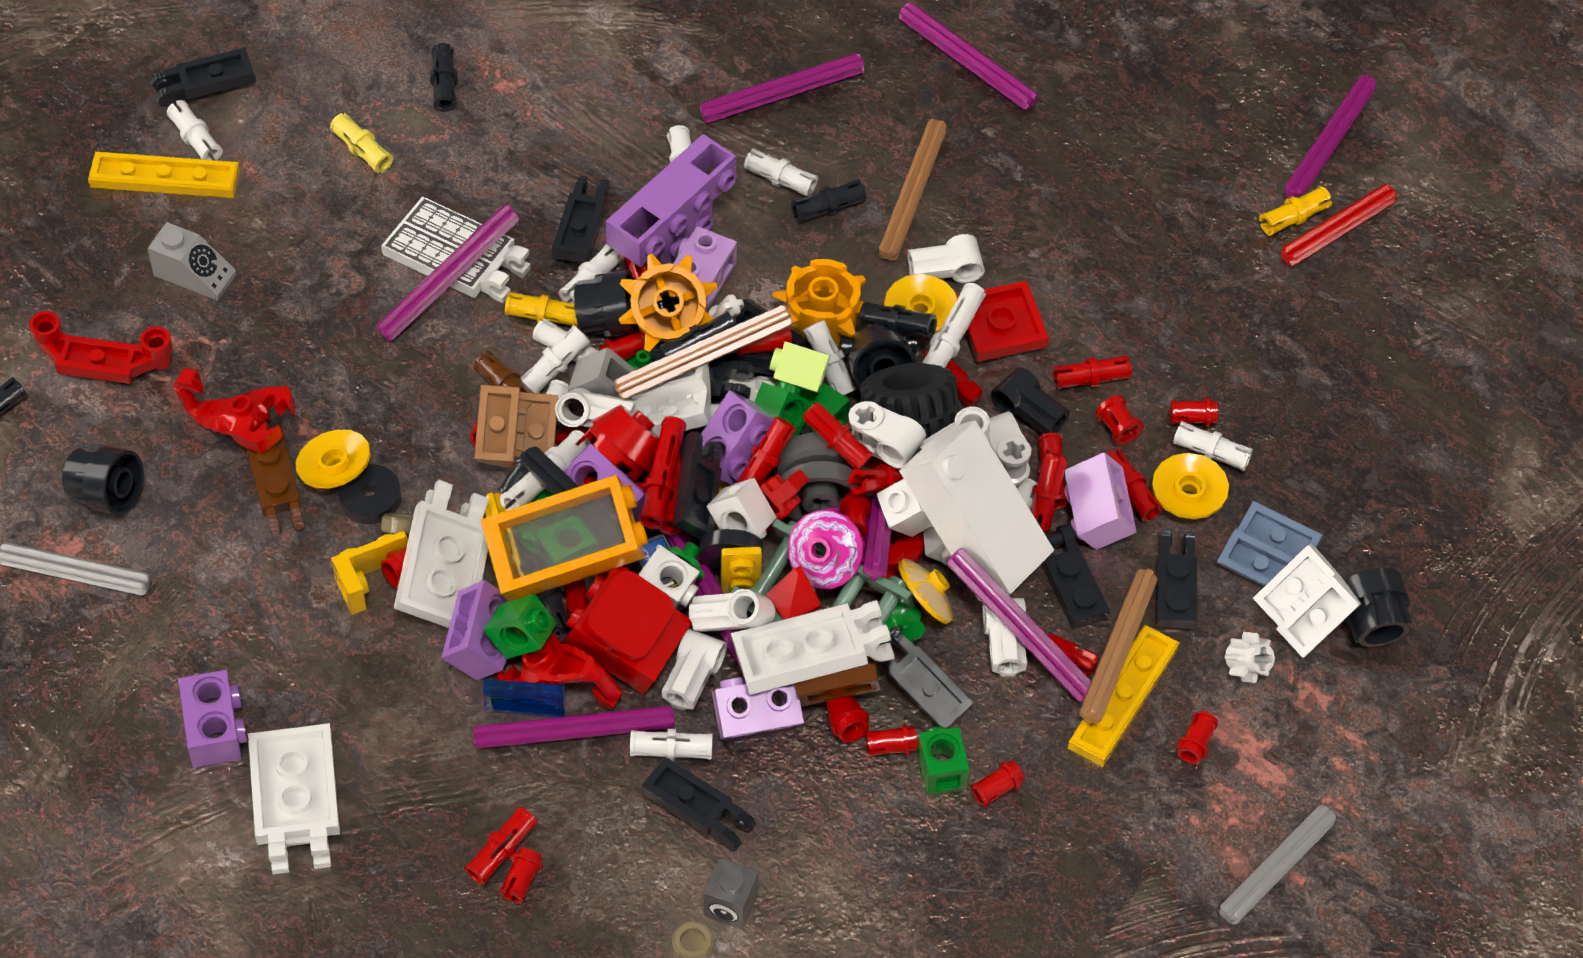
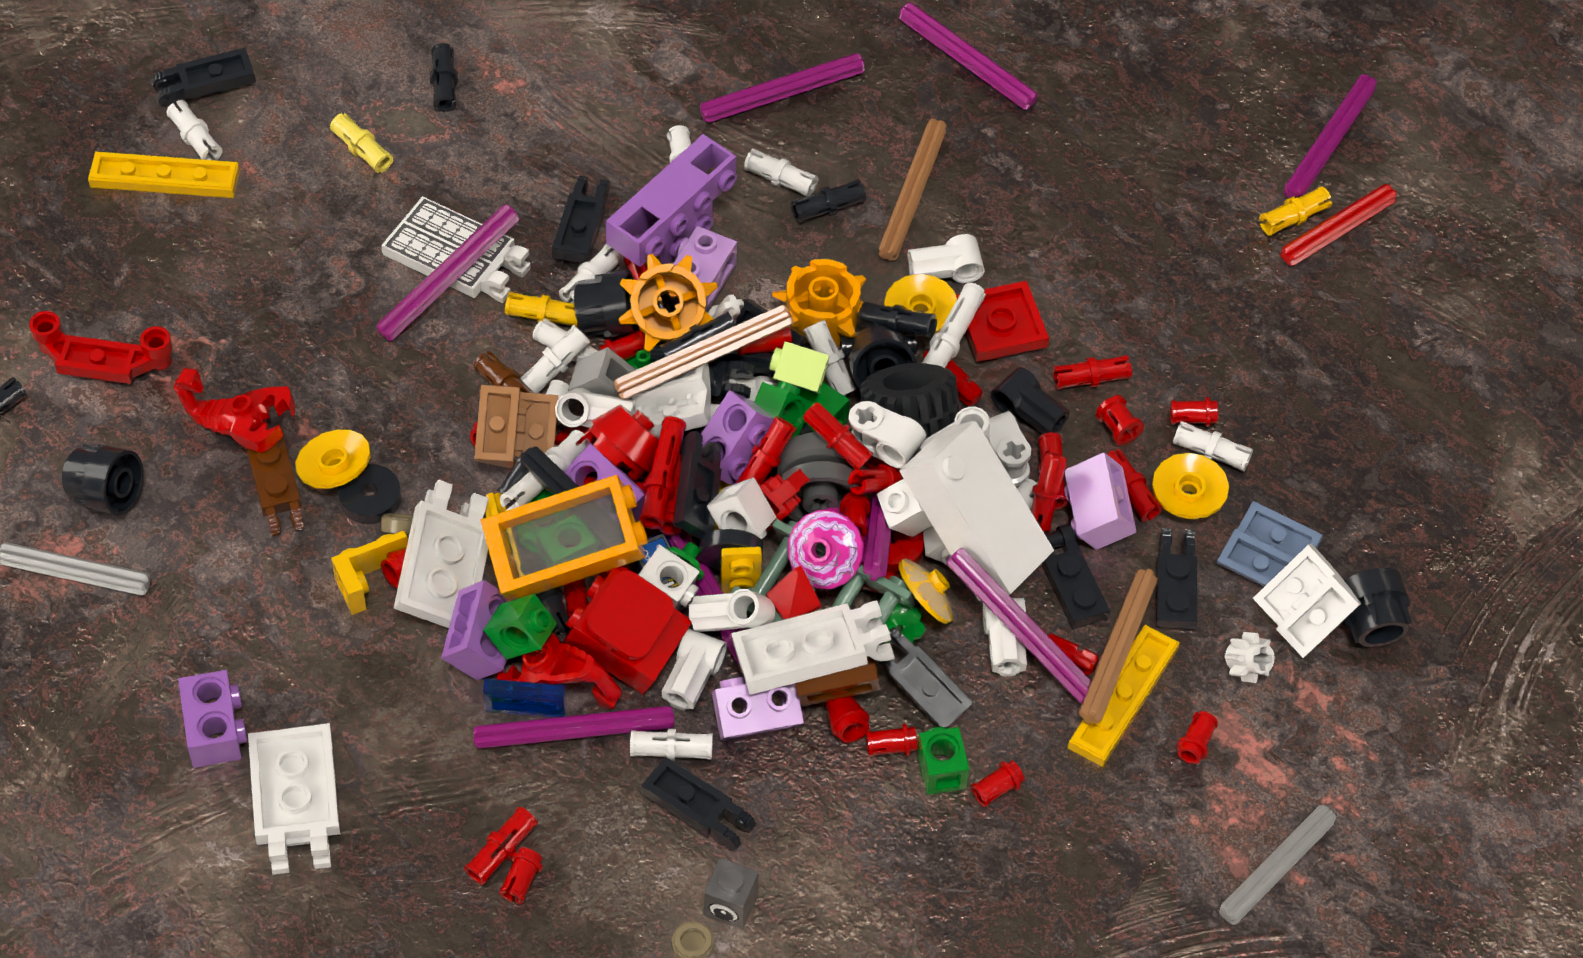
(189, 262): light grey slope -> none

